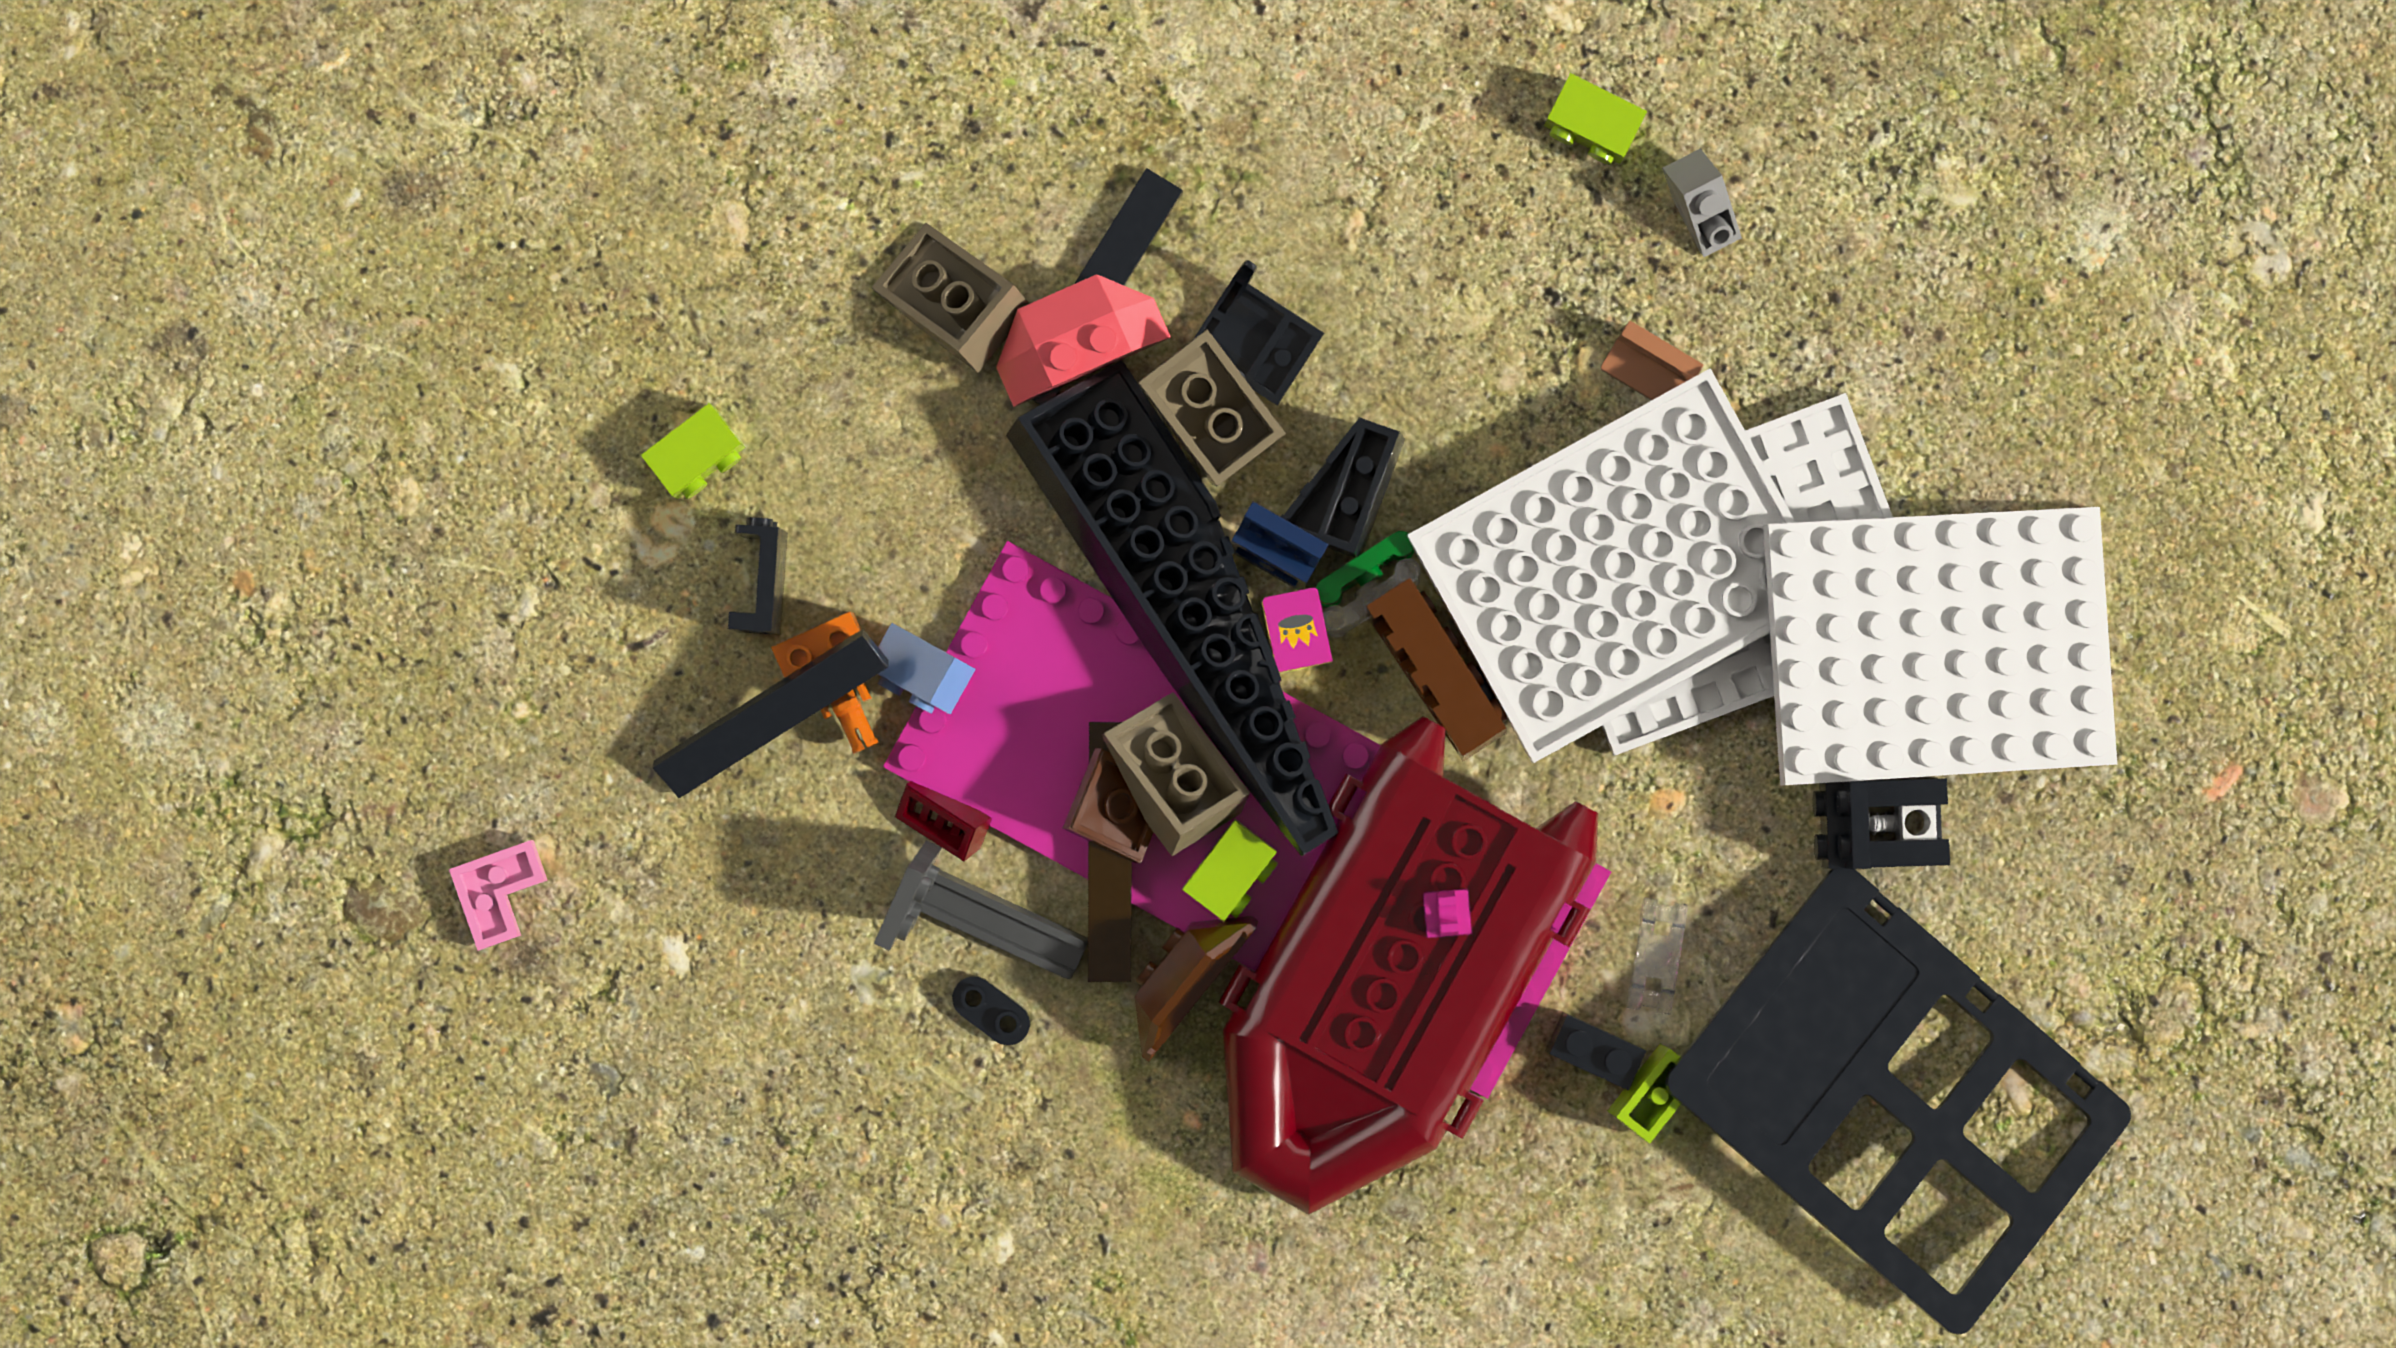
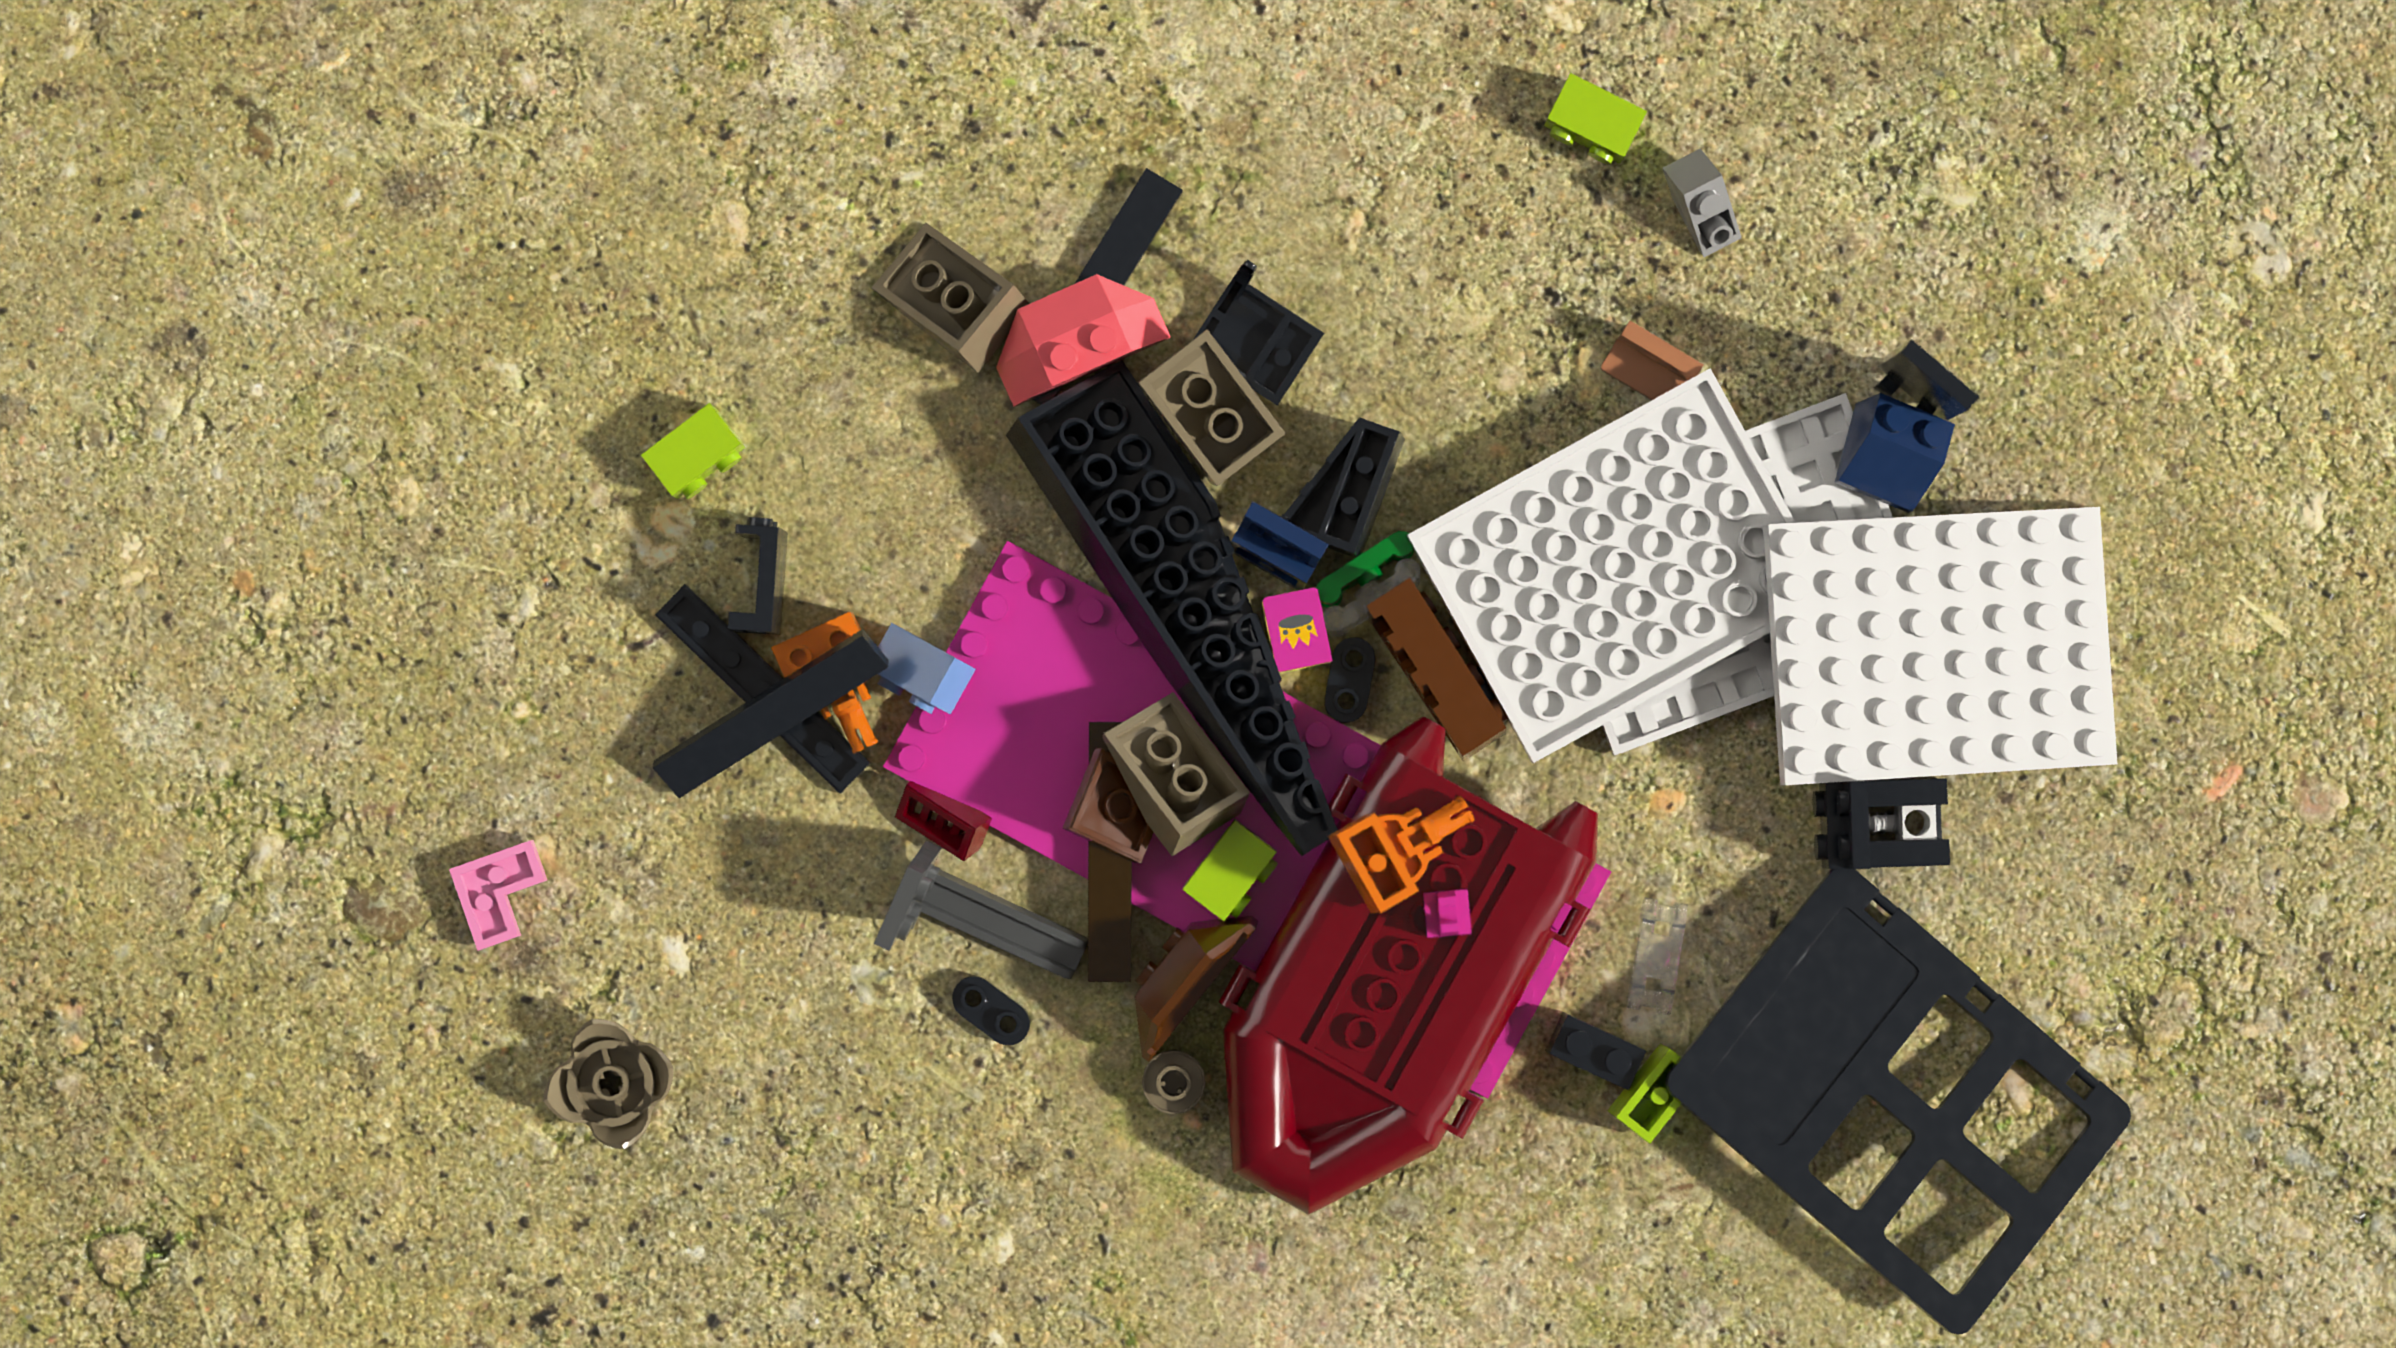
(577, 1091): none -> dark tan brick
(750, 675): none -> black tile
(1173, 1082): none -> dark tan plate
(1349, 679): none -> black plate
(1388, 855): none -> orange brick
(1893, 451): none -> dark blue slope
(1925, 381): none -> black tile

